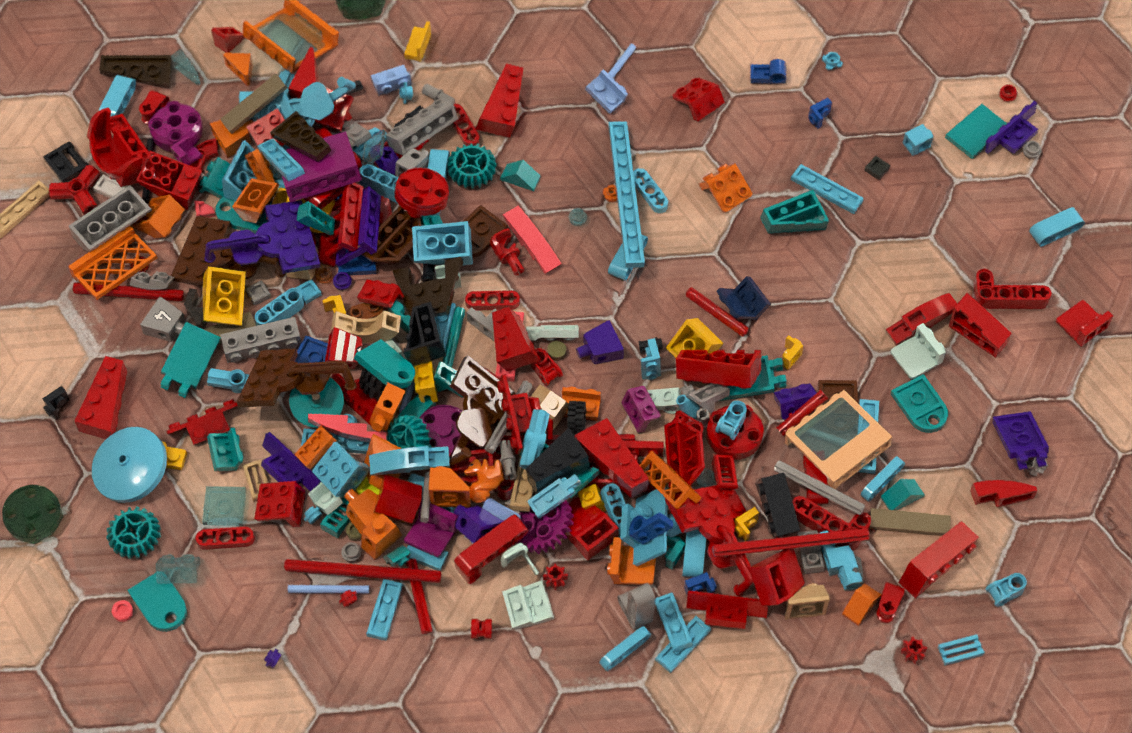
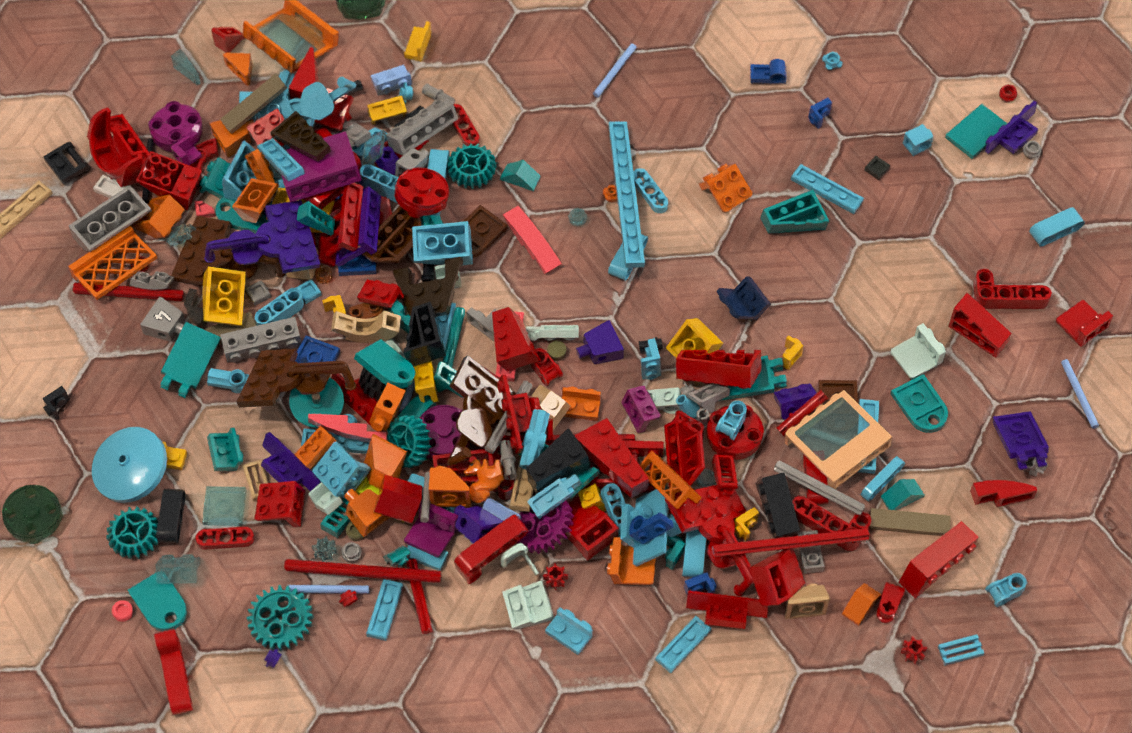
(82, 183): red piece -> none
(103, 401): red wedge -> none
(119, 95): medium azure beam -> none
(142, 68): dark brown wing -> none
(151, 104): red piece -> none
(170, 516): none -> black beam
(174, 671): none -> red beam
(180, 234): none -> clear light blue plate
(208, 423): red bracket -> none
(289, 632): none -> teal gear
(312, 514): medium azure plate -> none
(327, 545): none -> clear light blue gear
(342, 281): dark purple plate -> none
(343, 347): red torso -> none
(381, 535): orange torso -> none
(386, 109): none -> yellow hinge
(408, 459): medium azure slope -> none
(478, 295): red beam -> none
(486, 628): red wheel -> none
(498, 244): red piece -> none
(502, 106): red wedge -> none
(569, 630): none -> medium azure bracket
(576, 416): black tyre -> none
(607, 91): light blue bracket -> none
(625, 648): medium azure beam -> none
(638, 605): light grey beam -> none
(673, 622): medium azure tile -> none
(700, 96): red bracket -> none
(717, 311): red axle -> none
(844, 564): medium azure plate -> none
(927, 313): red slope -> none
(1080, 394): none -> light blue bar

